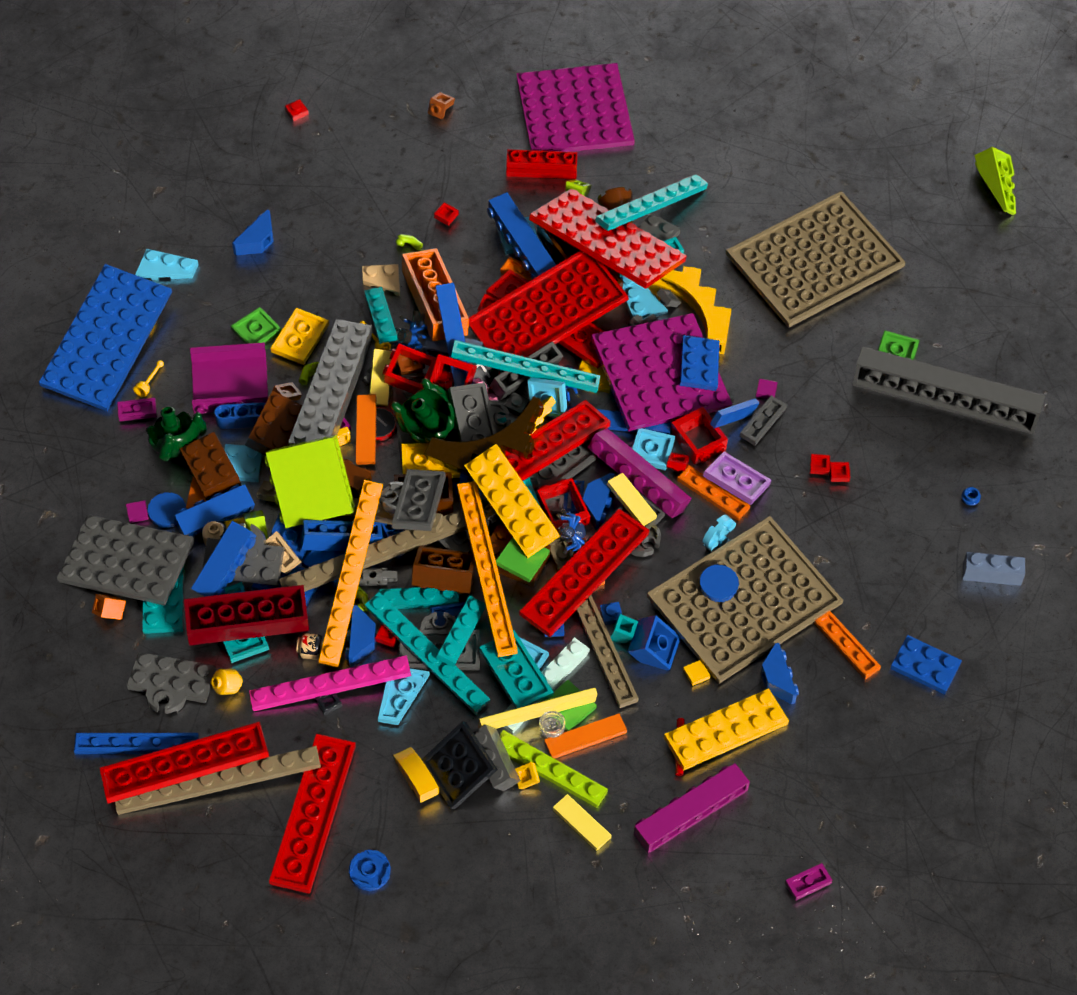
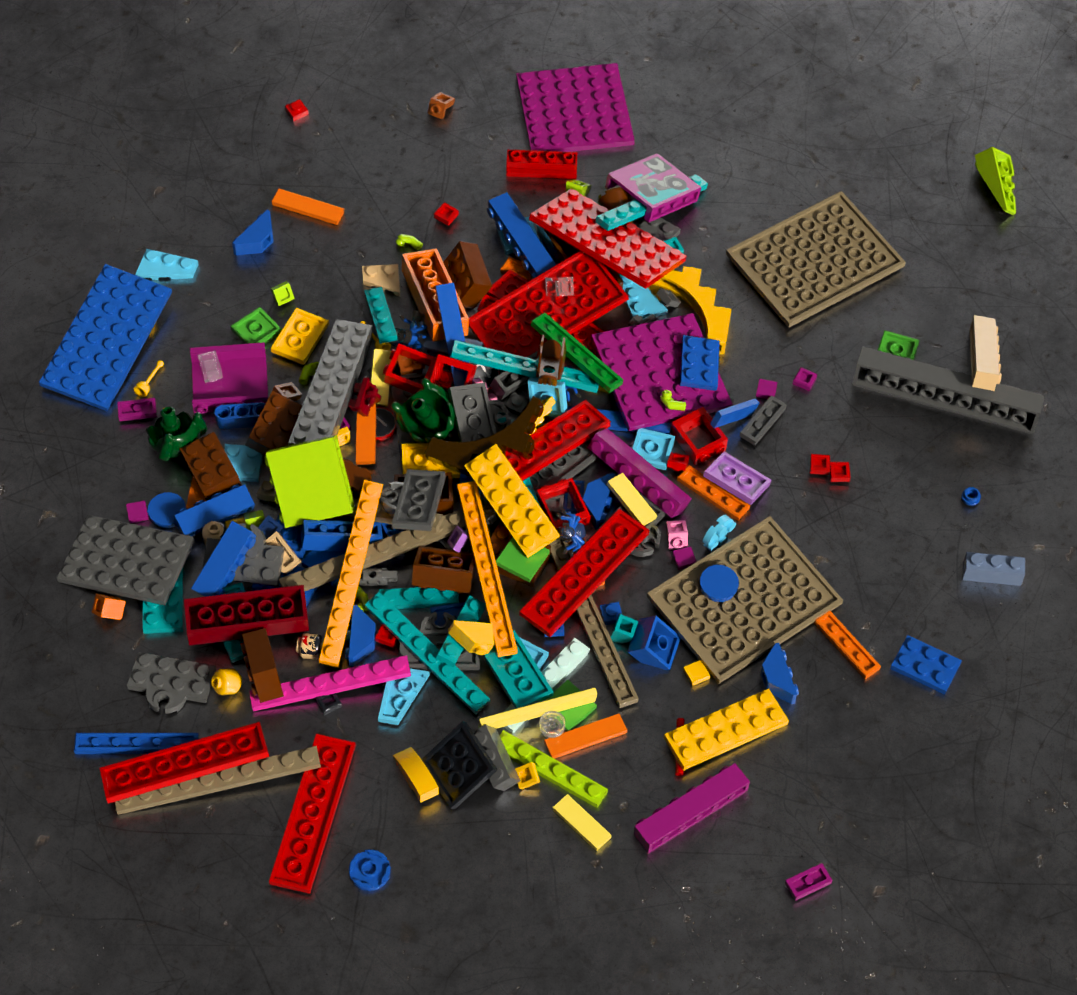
(210, 366): none -> clear brick
(262, 665): none -> reddish brown brick
(270, 526): none -> dark blue plate
(282, 293): none -> tile
(308, 206): none -> orange tile
(366, 397): none -> dark red hips
(458, 539): none -> medium lavender plate
(468, 273): none -> reddish brown brick
(473, 636): none -> yellow slope
(549, 357): none -> reddish brown piece
(559, 286): none -> clear panel
(578, 353): none -> green plate
(656, 186): none -> panel
(670, 403): none -> lime arm
(677, 534): none -> bright pink bracket
(684, 558): none -> magenta tile
(804, 379): none -> magenta tile
(984, 353): none -> tan brick

